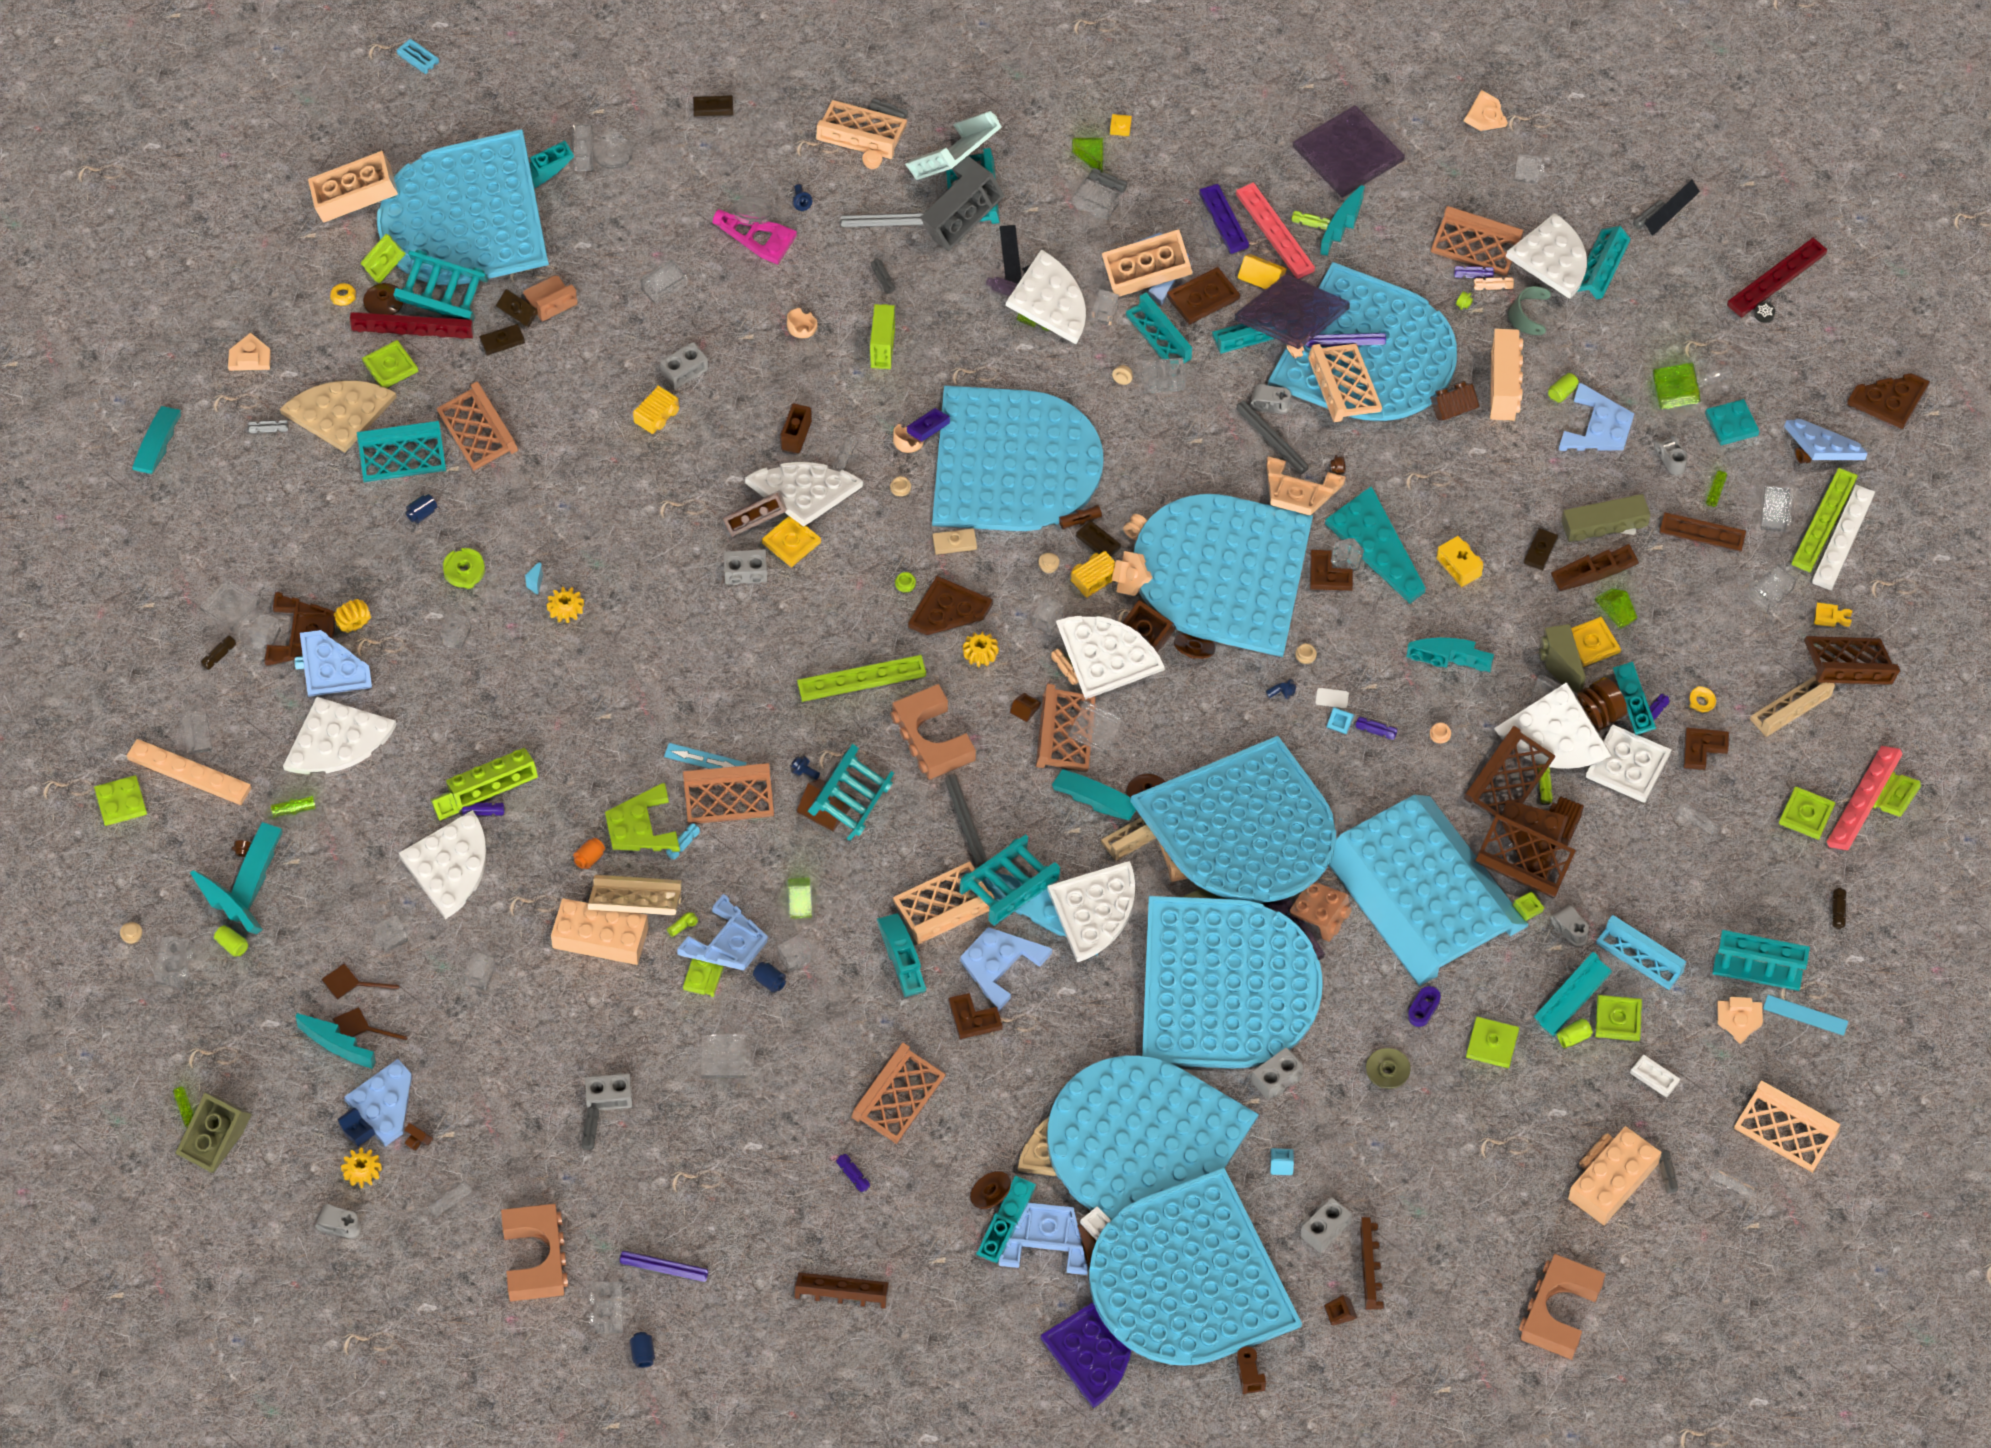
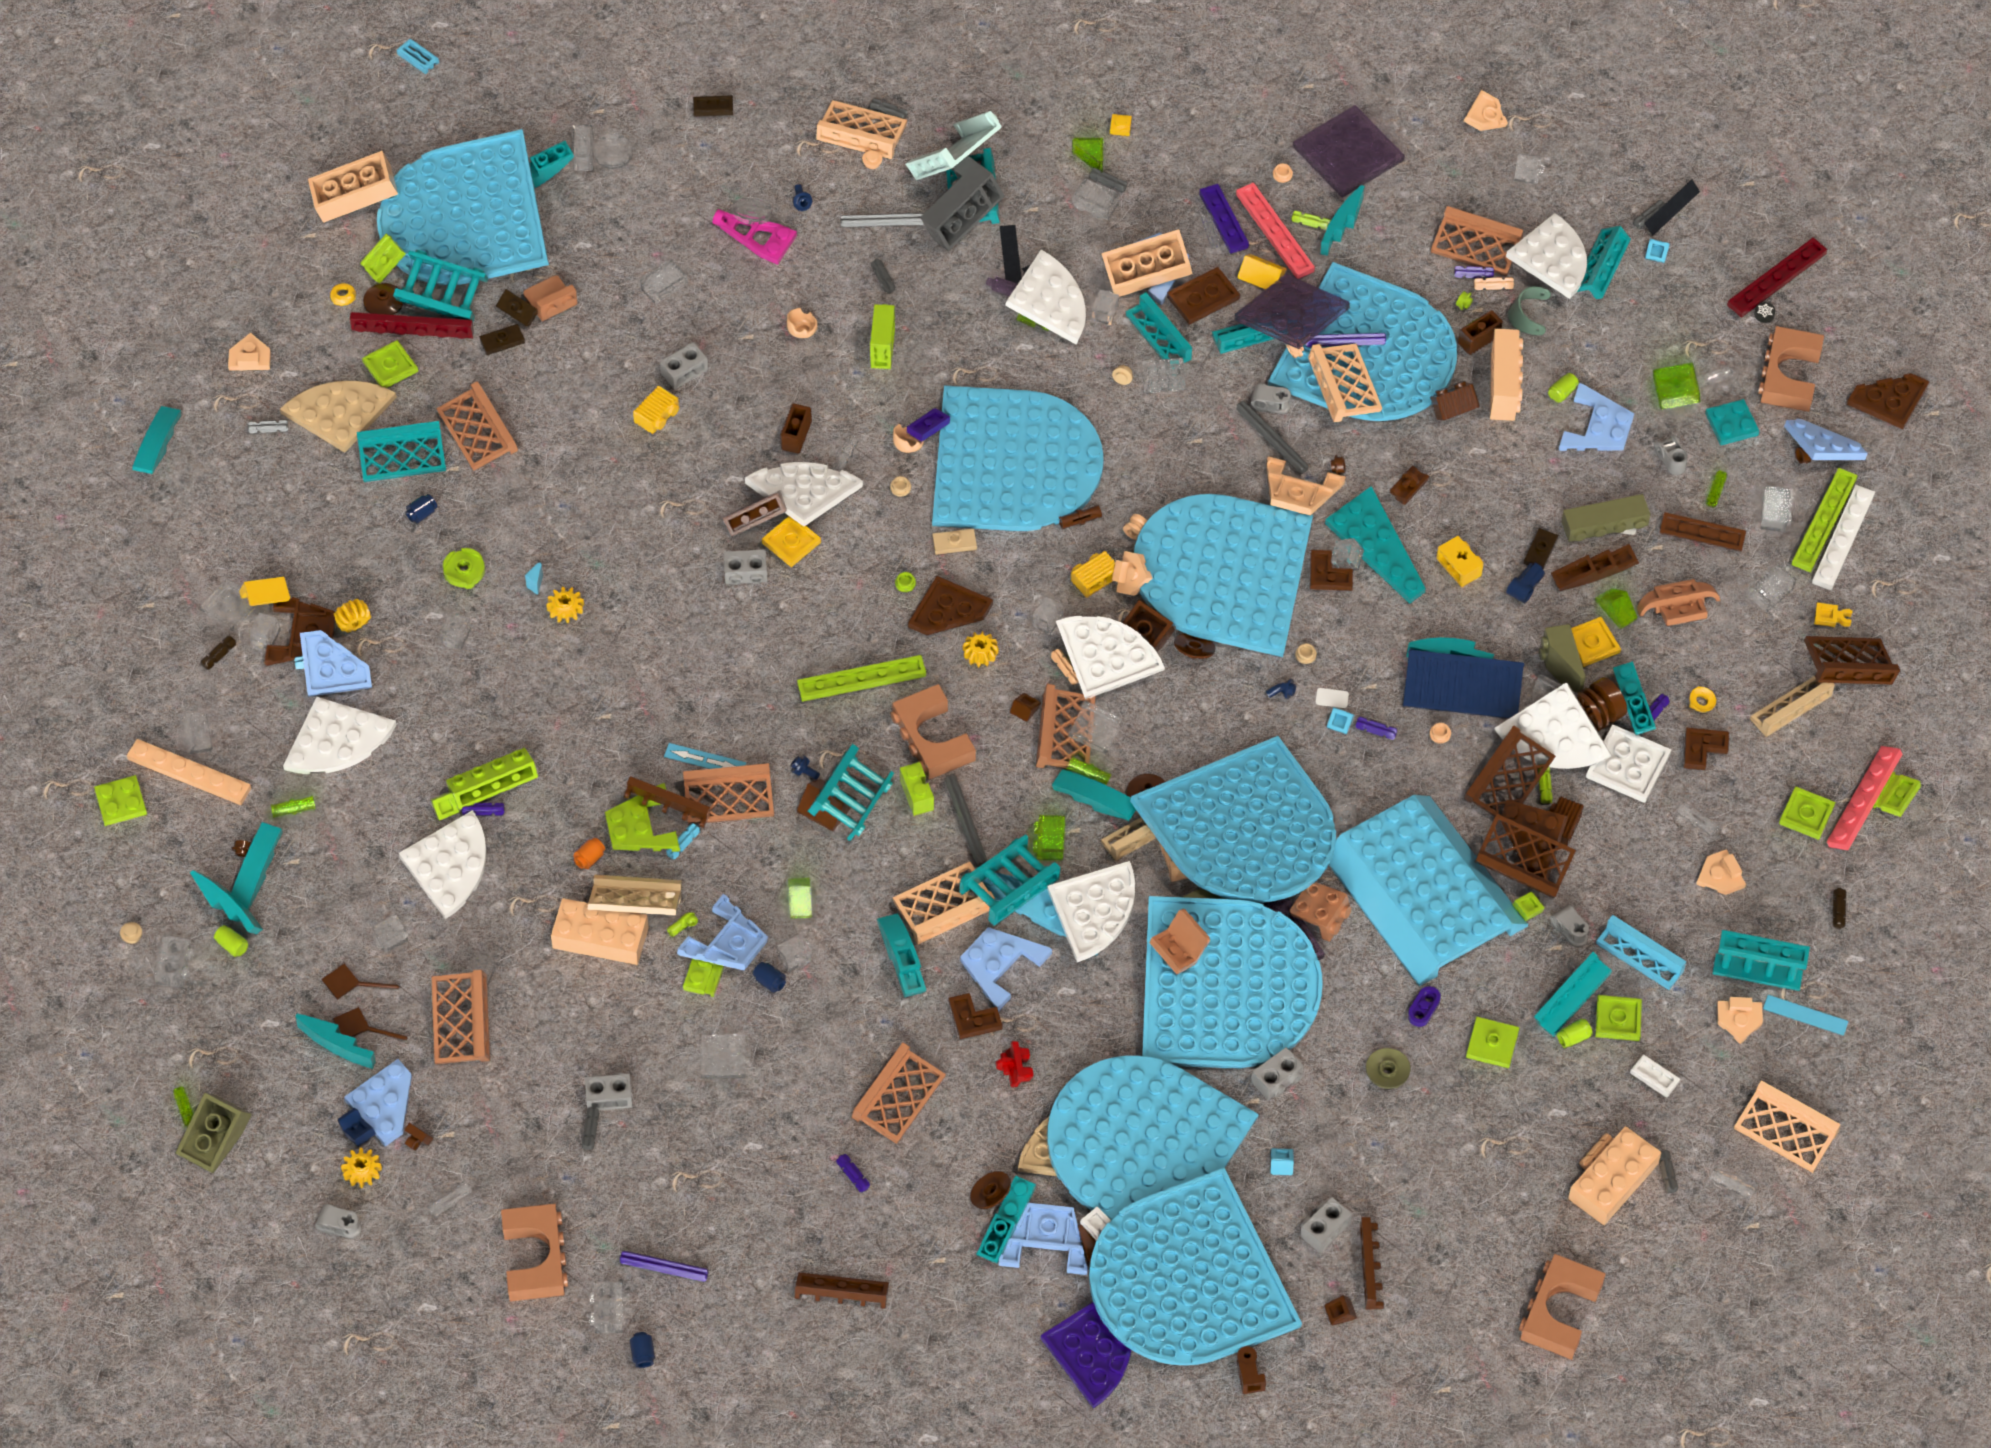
(265, 591): none -> yellow panel
(479, 1020): none -> nougat fence
(668, 799): none -> reddish brown hinge
(916, 789): none -> lime brick
(1011, 1064): none -> red hips
(1048, 562): tan plate -> none
(1050, 837): none -> clear neon green brick
(1088, 770): none -> clear neon green pin
(1097, 539): dark brown plate -> none
(1181, 942): none -> nougat bracket
(1282, 173): none -> light nougat plate
(1409, 485): none -> reddish brown hips
(1463, 684): none -> dark blue window
(1479, 332): none -> reddish brown brick
(1523, 586): none -> dark blue piece
(1657, 250): none -> medium azure slope
(1678, 601): none -> nougat plate
(1721, 873): none -> light nougat plate
(1777, 387): none -> nougat arch

